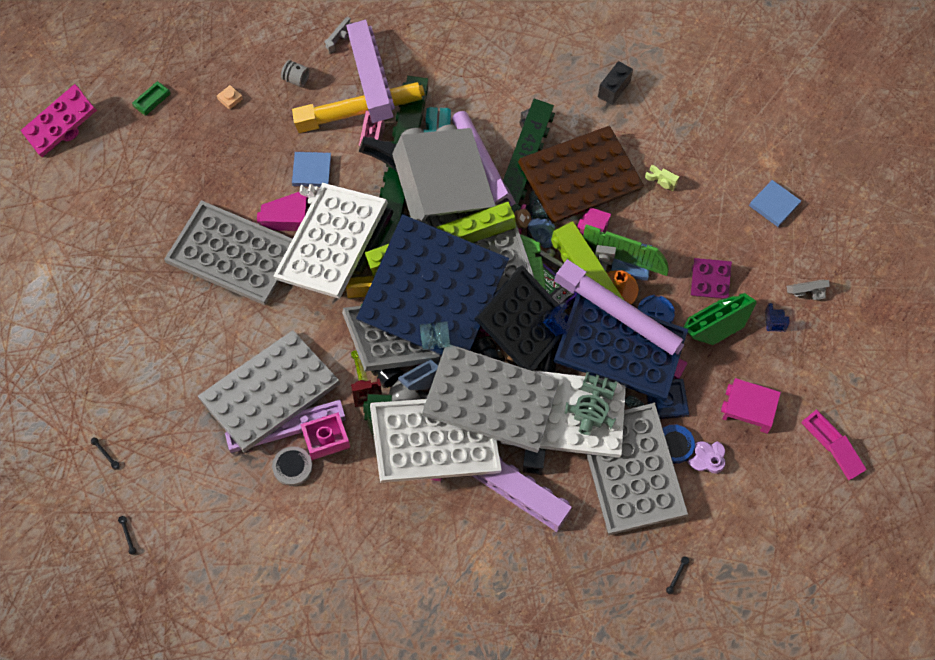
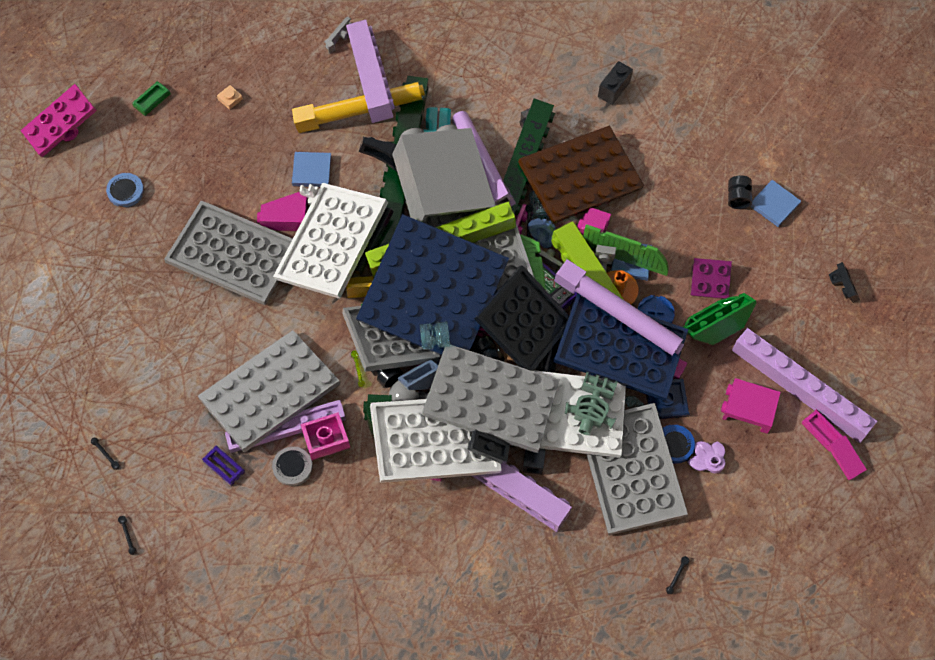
(125, 189): none -> tile
(235, 476): none -> dark purple tile
(295, 73): light grey piece -> none
(361, 390): dark red plate -> none
(372, 129): bright pink slope -> none
(489, 447): none -> black hinge
(522, 218): medium nougat tile -> none
(557, 320): clear blue panel -> none
(665, 178): yellowish green plate -> none
(740, 192): none -> black wheel
(776, 319): clear blue panel -> none
(804, 385): none -> lavender brick
(816, 288): light grey hinge -> none
(842, 276): none -> black hinge

